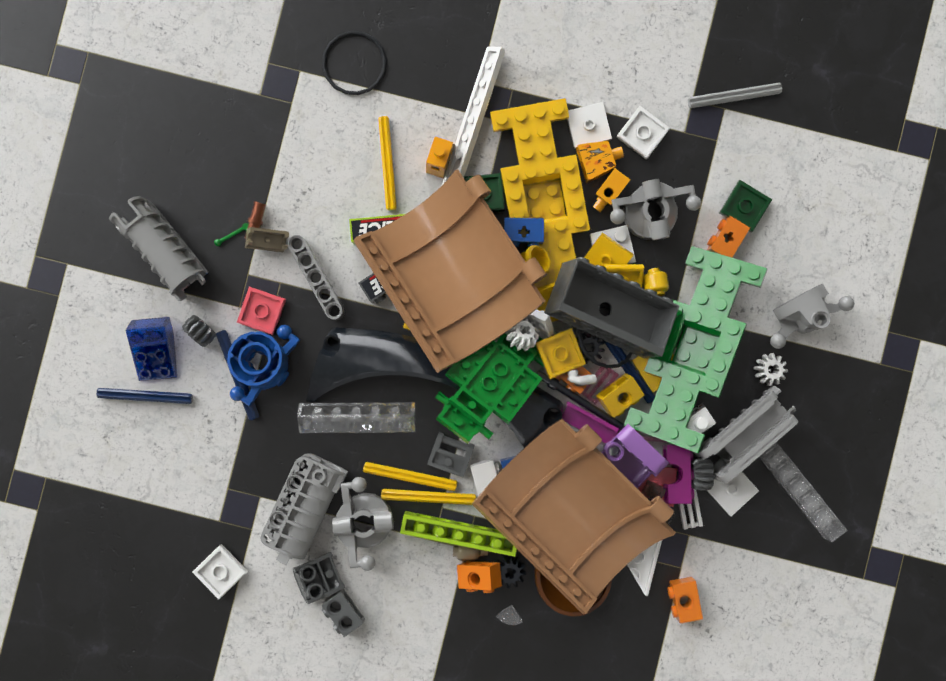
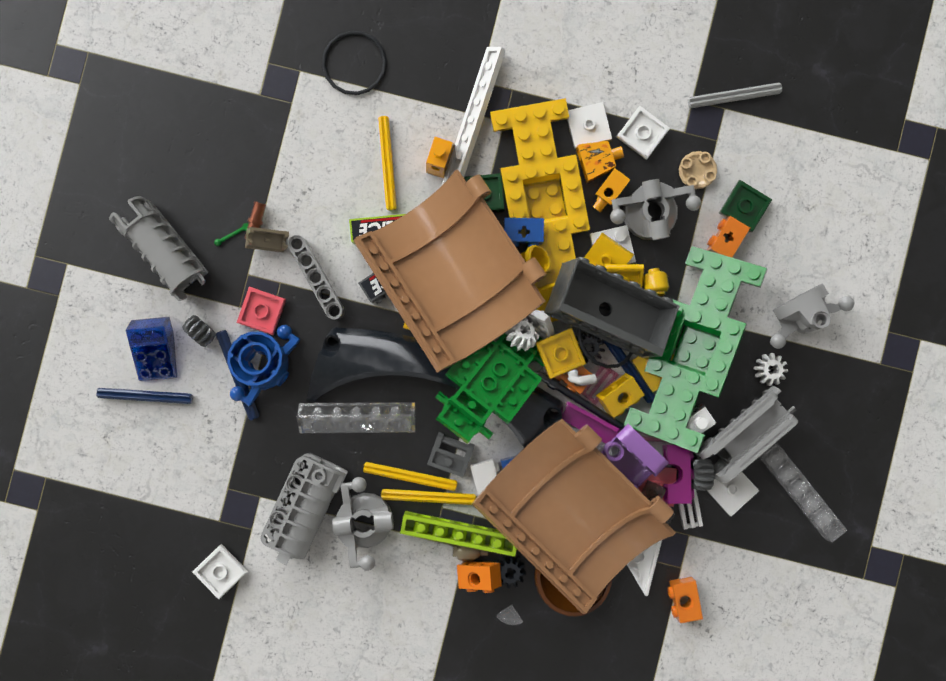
(318, 578): dark grey slope -> none
(347, 609): dark grey brick -> none
(698, 169): none -> tan dish

